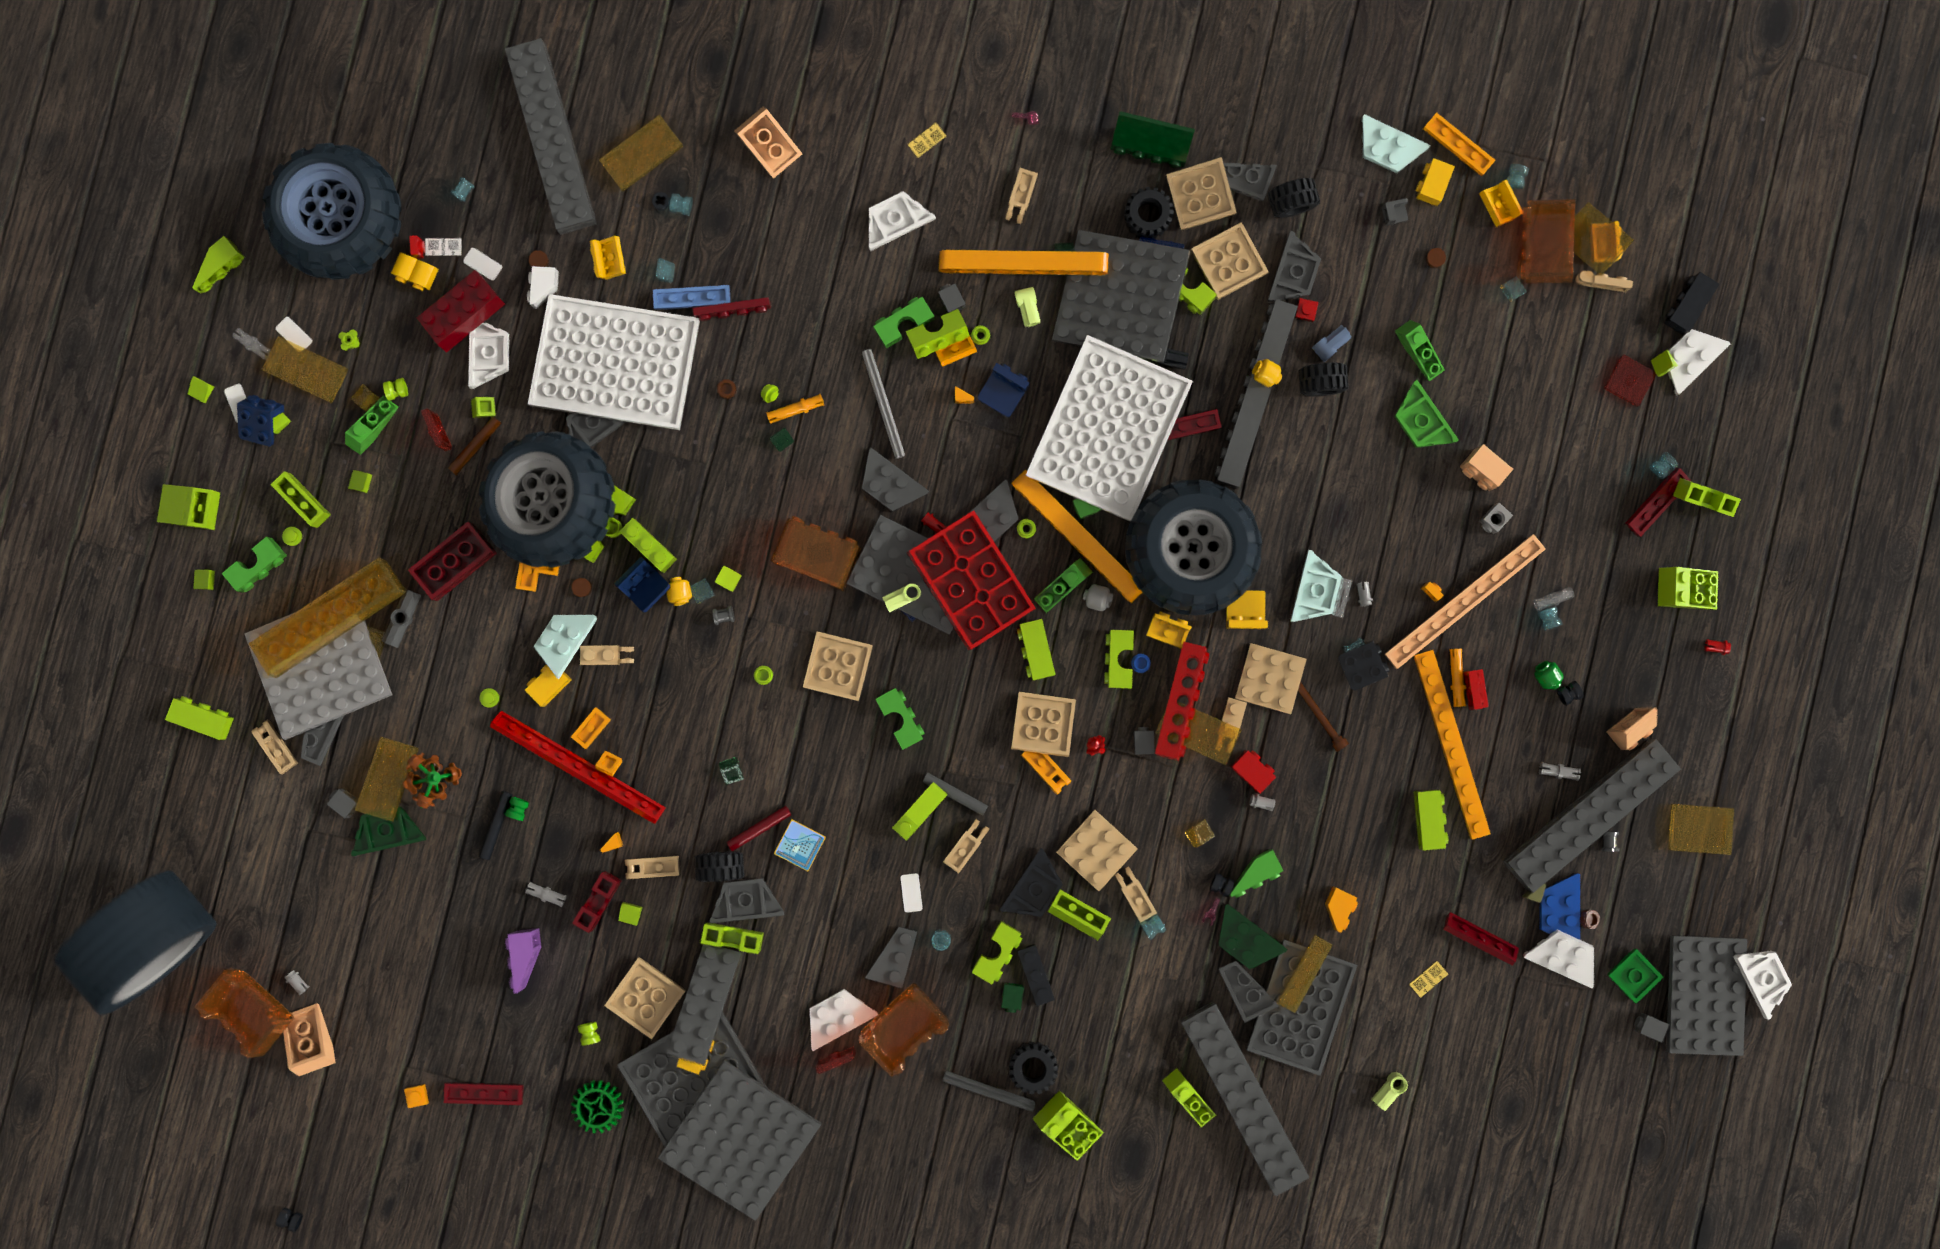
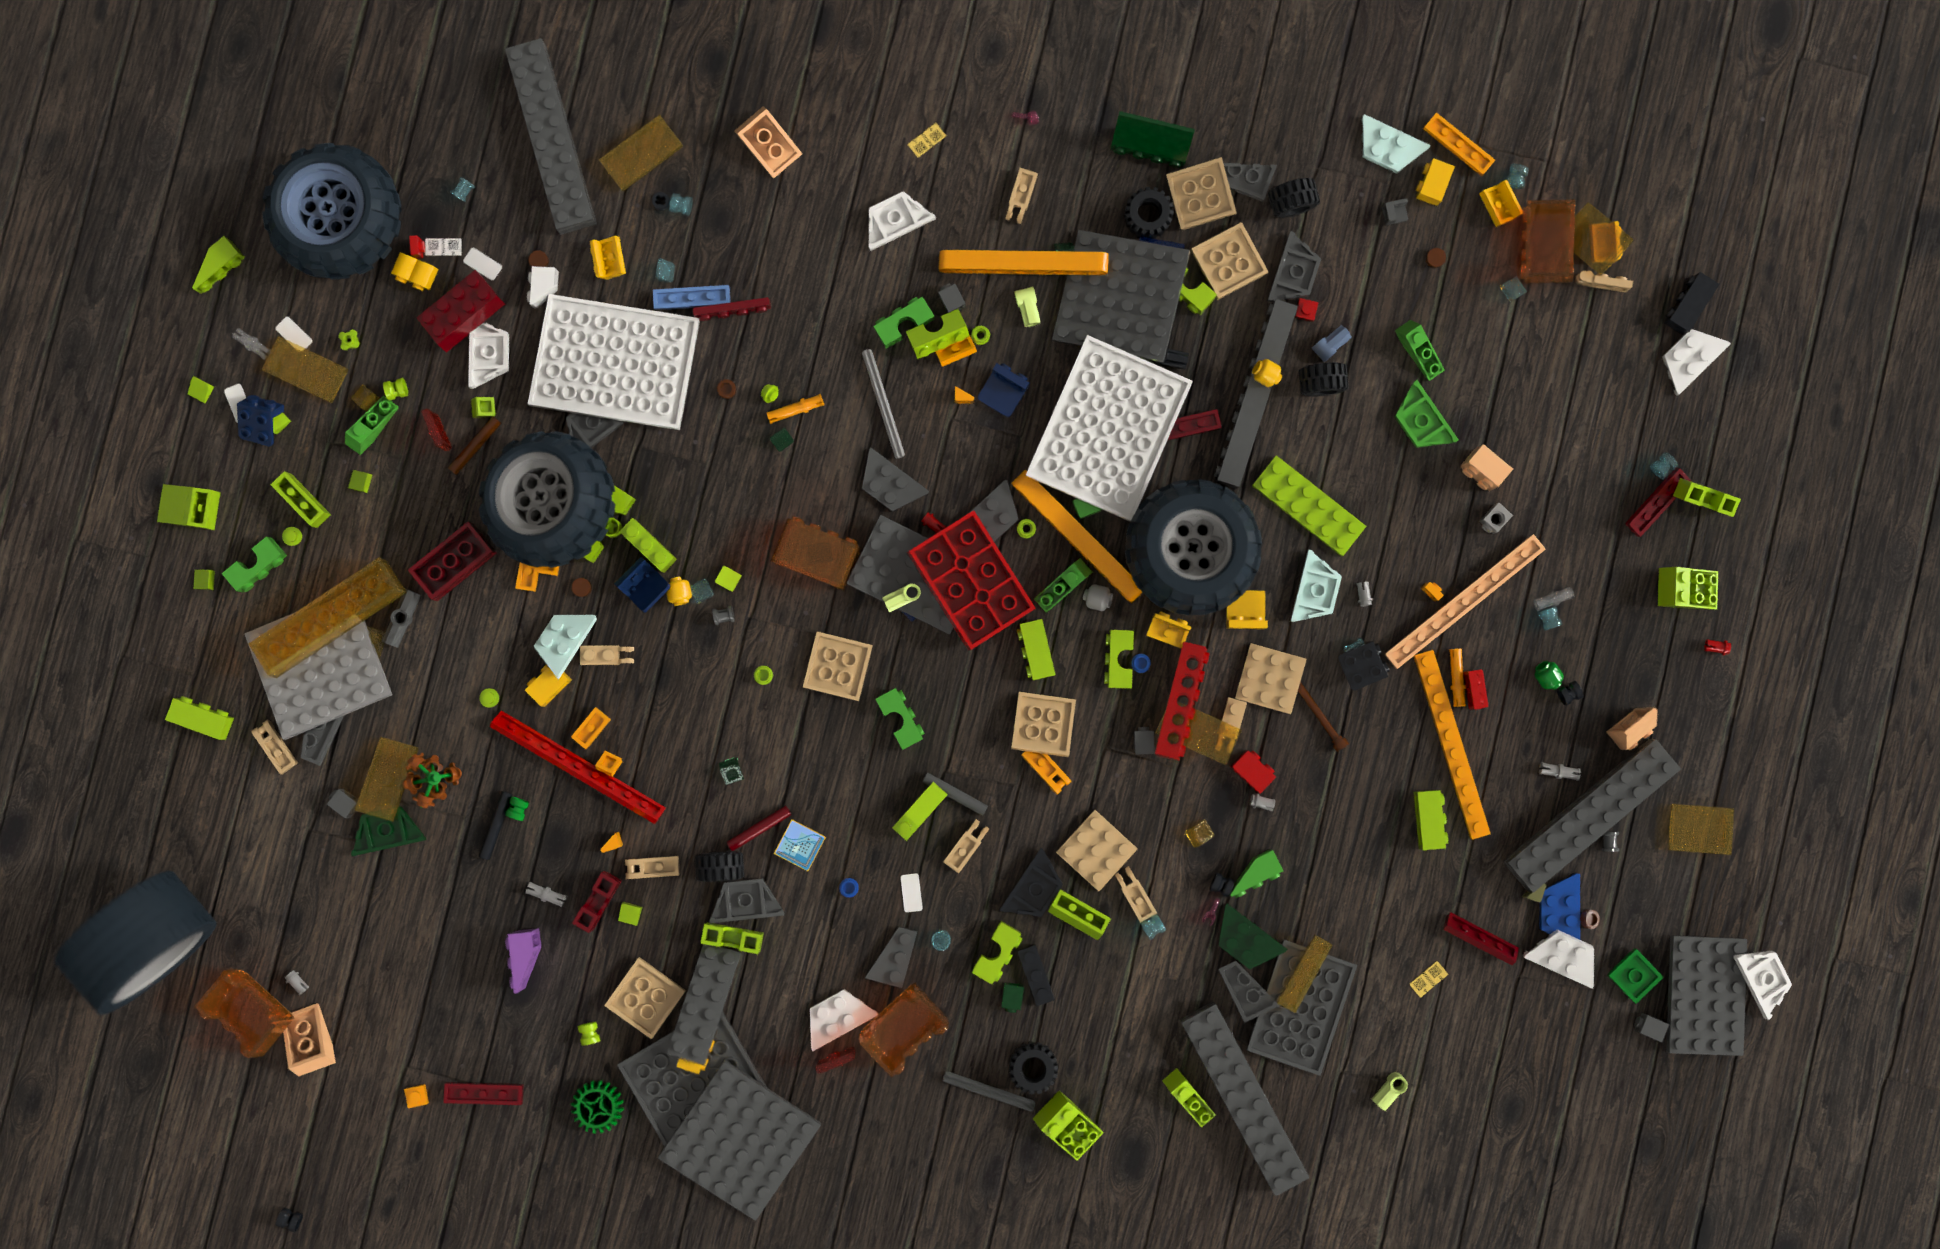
(849, 887): none -> blue plate
(1095, 745): red plant -> none
(1309, 506): none -> lime plate
(1339, 906): light orange slope -> none
(1345, 586): clear pin -> none
(1630, 380): clear red plate -> none
(1663, 363): lime slope -> none

